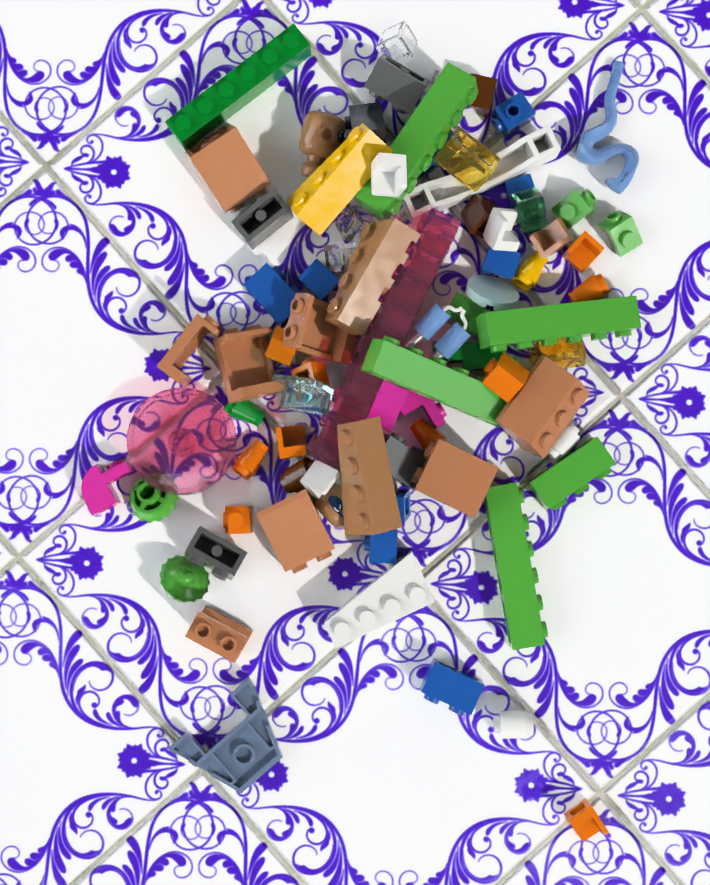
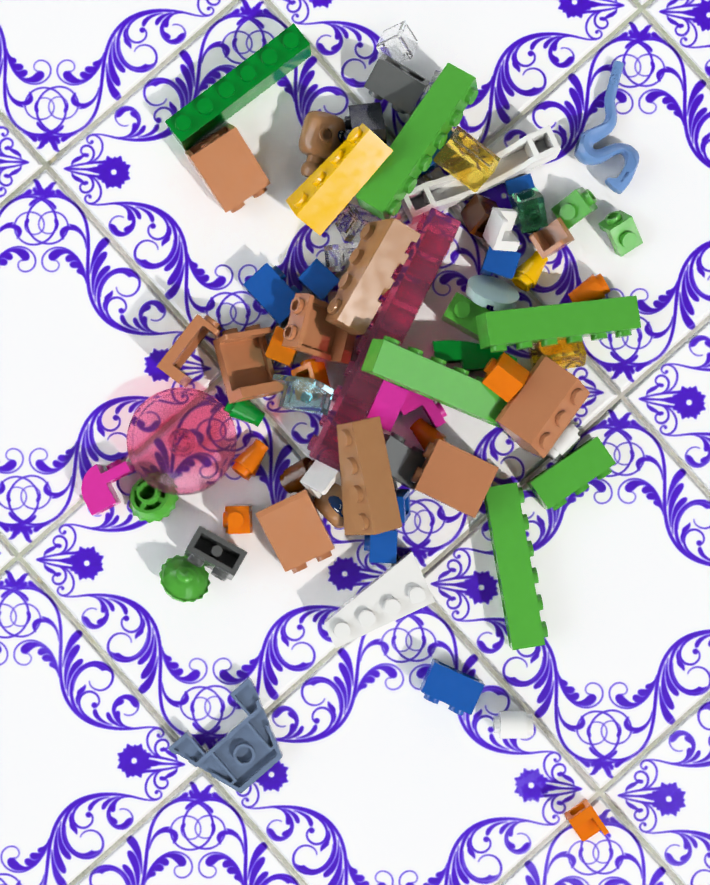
(219, 633): nougat panel -> none
(262, 218): dark grey brick -> none
(291, 441): orange panel -> none
(388, 174): white panel -> none
(432, 322): medium blue piece -> none
(486, 90): reddish brown panel -> none
(512, 115): blue brick -> none
(583, 252): orange panel -> none

